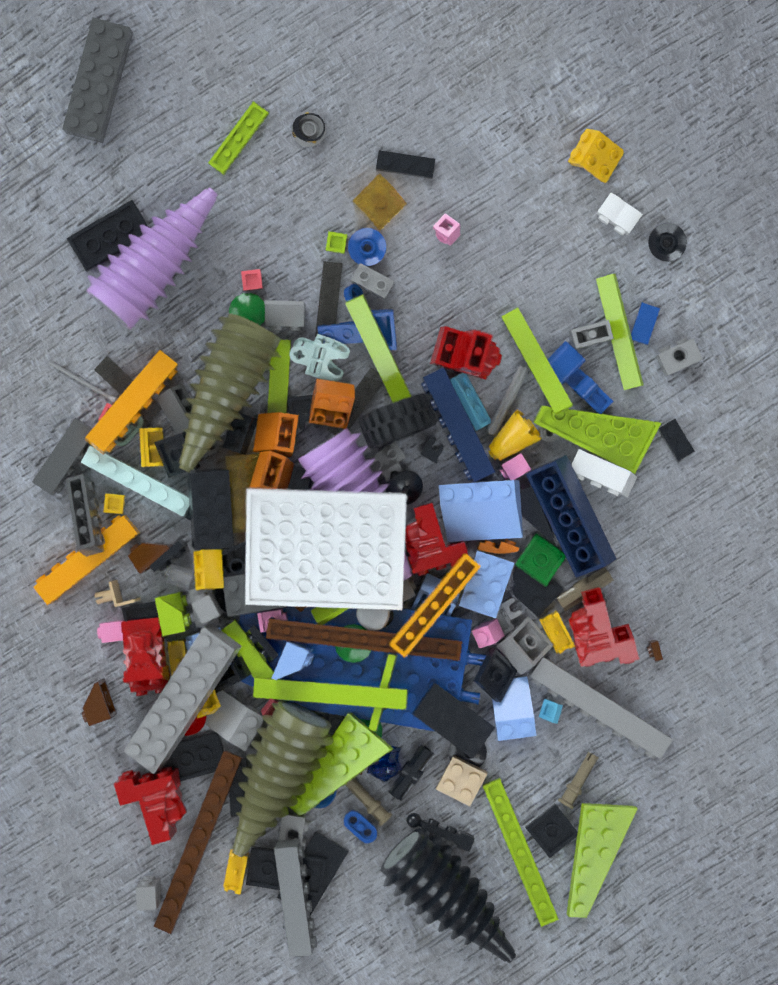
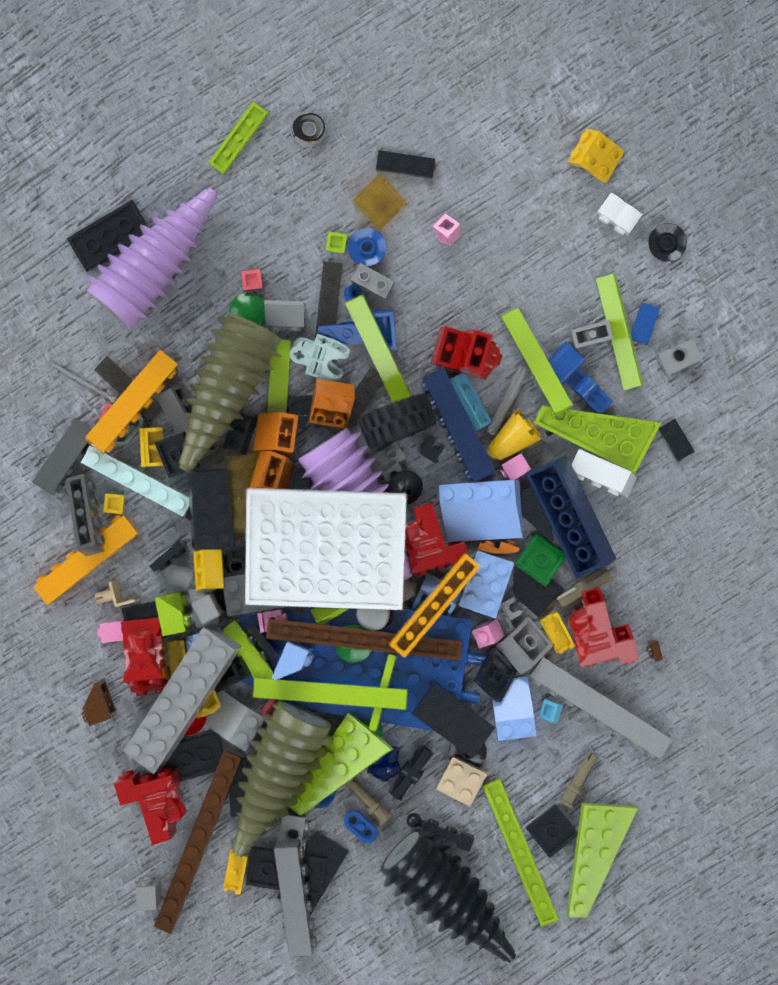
(97, 80): dark grey brick -> none
(145, 554): reddish brown slope -> none

